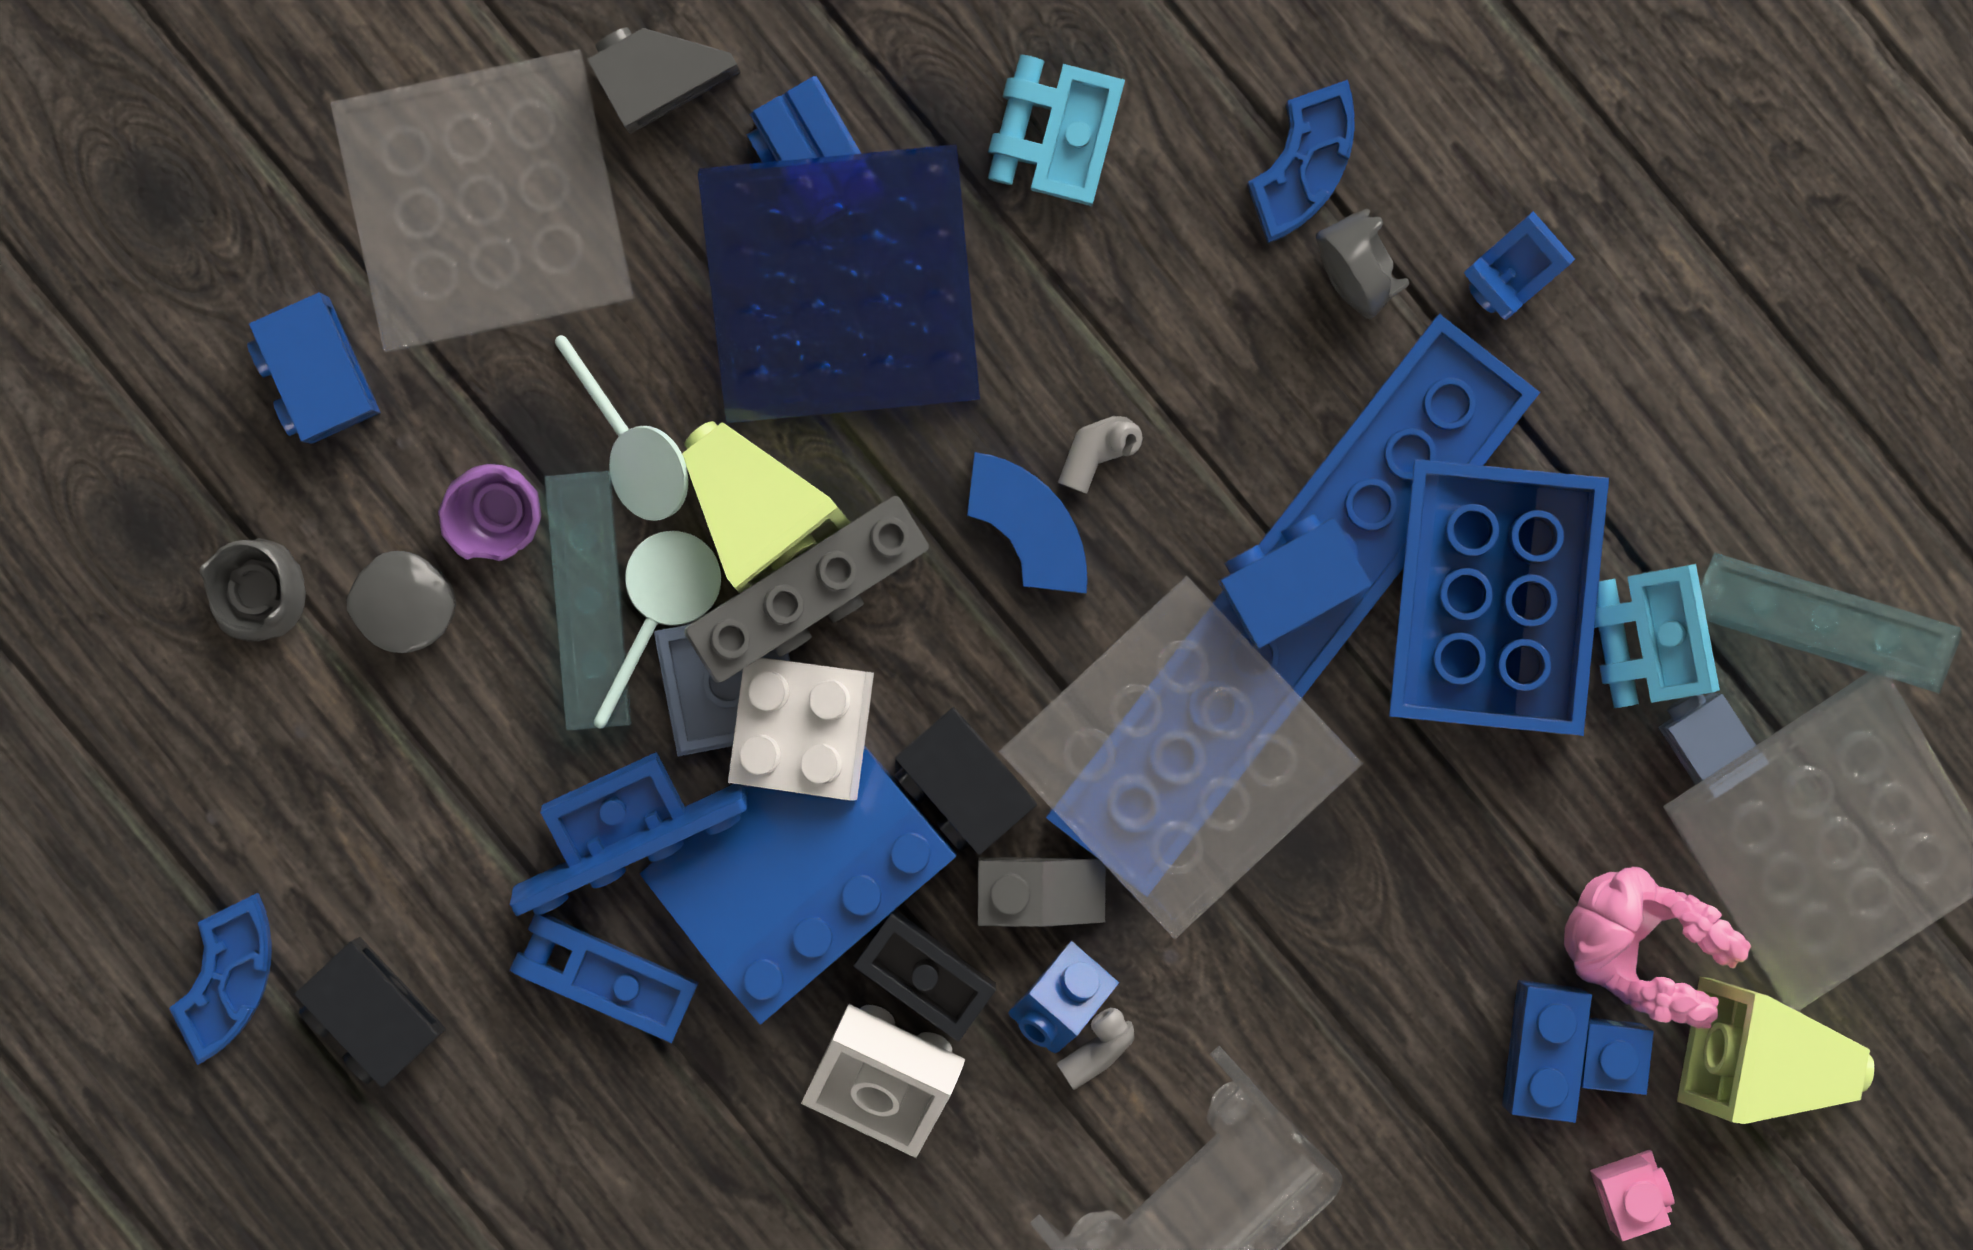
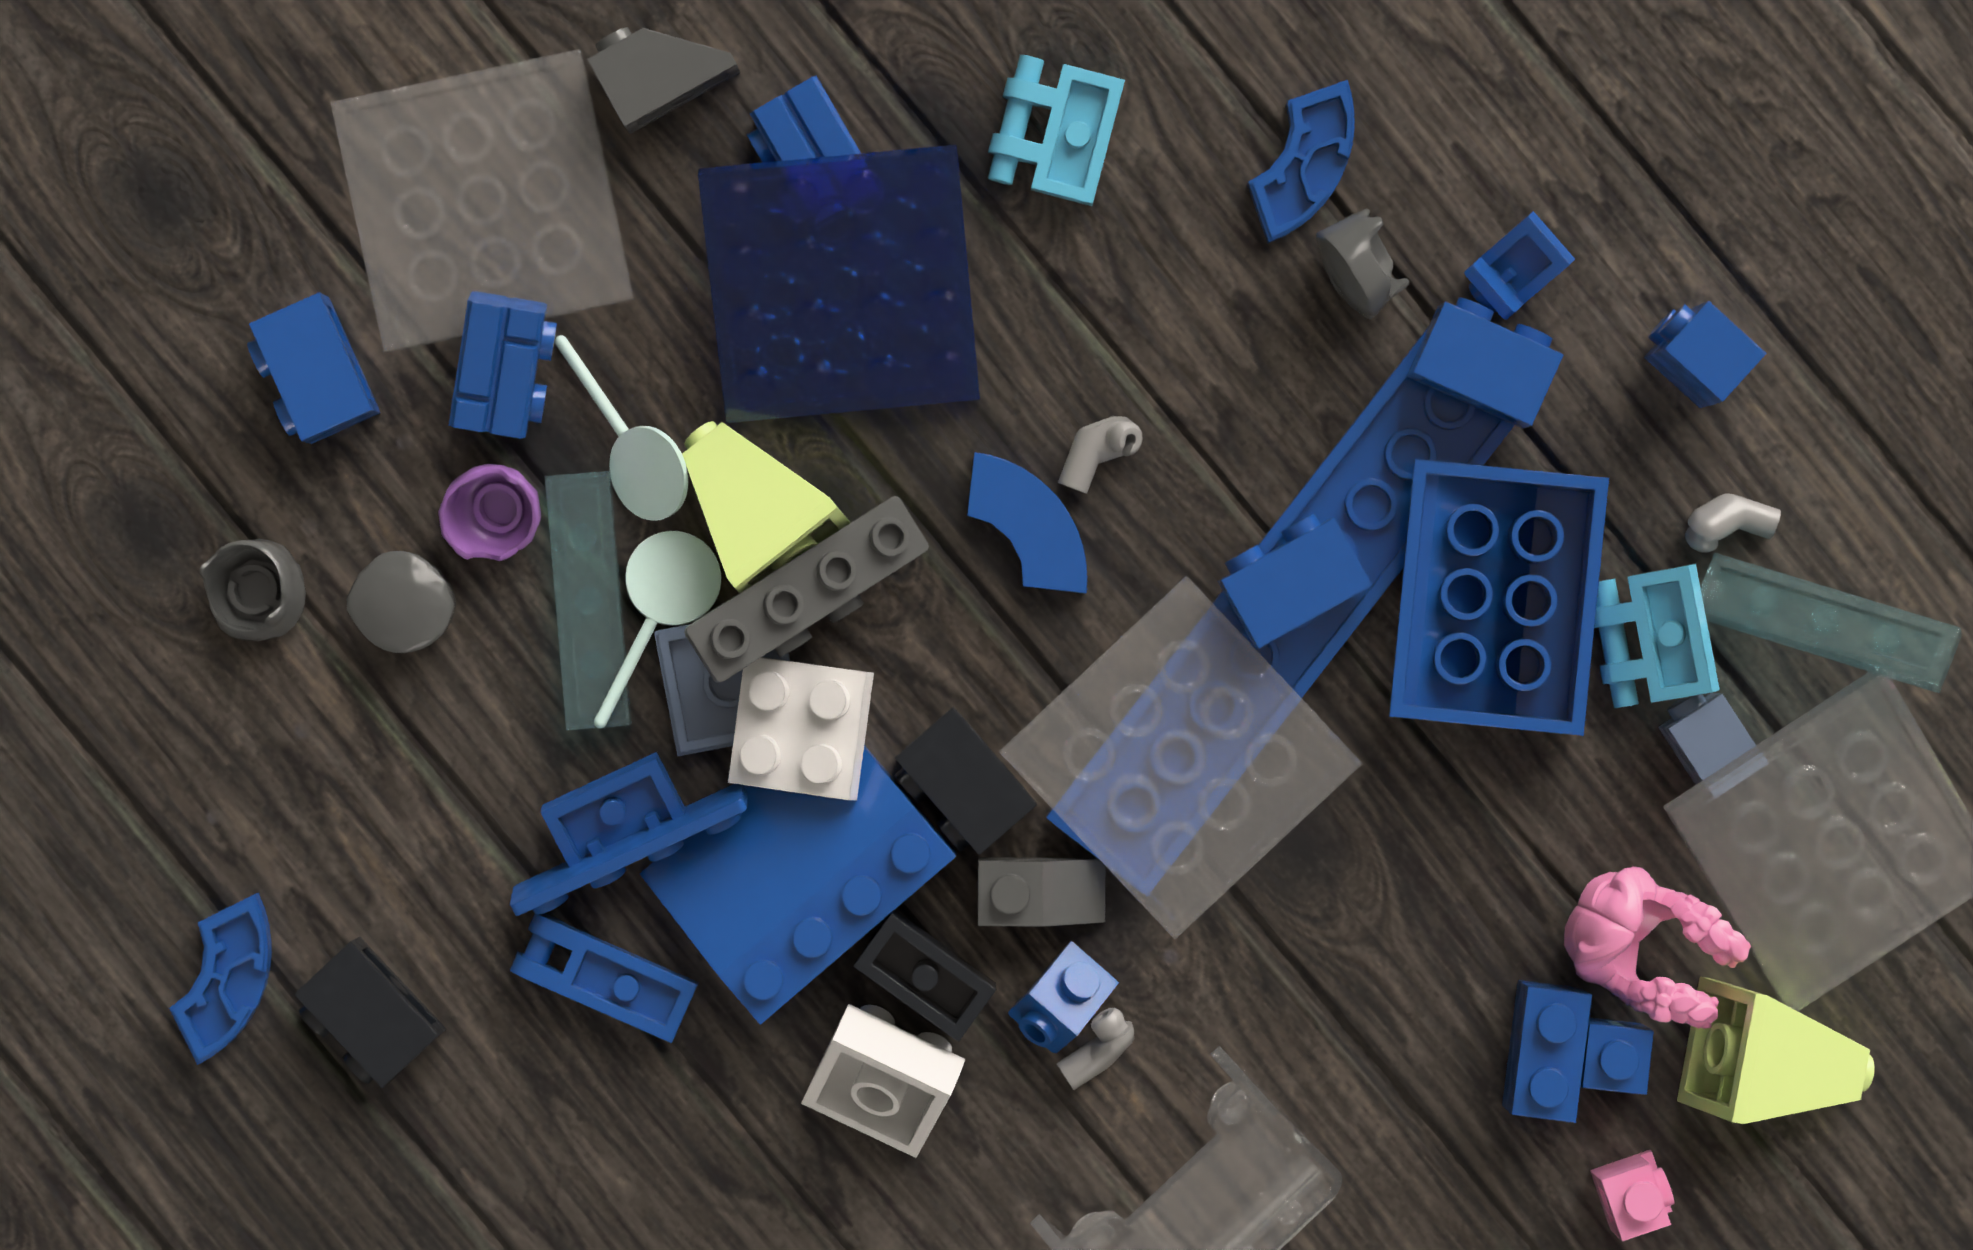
(500, 365): none -> blue brick
(1485, 362): none -> blue brick
(1702, 353): none -> blue brick
(1726, 515): none -> light grey arm

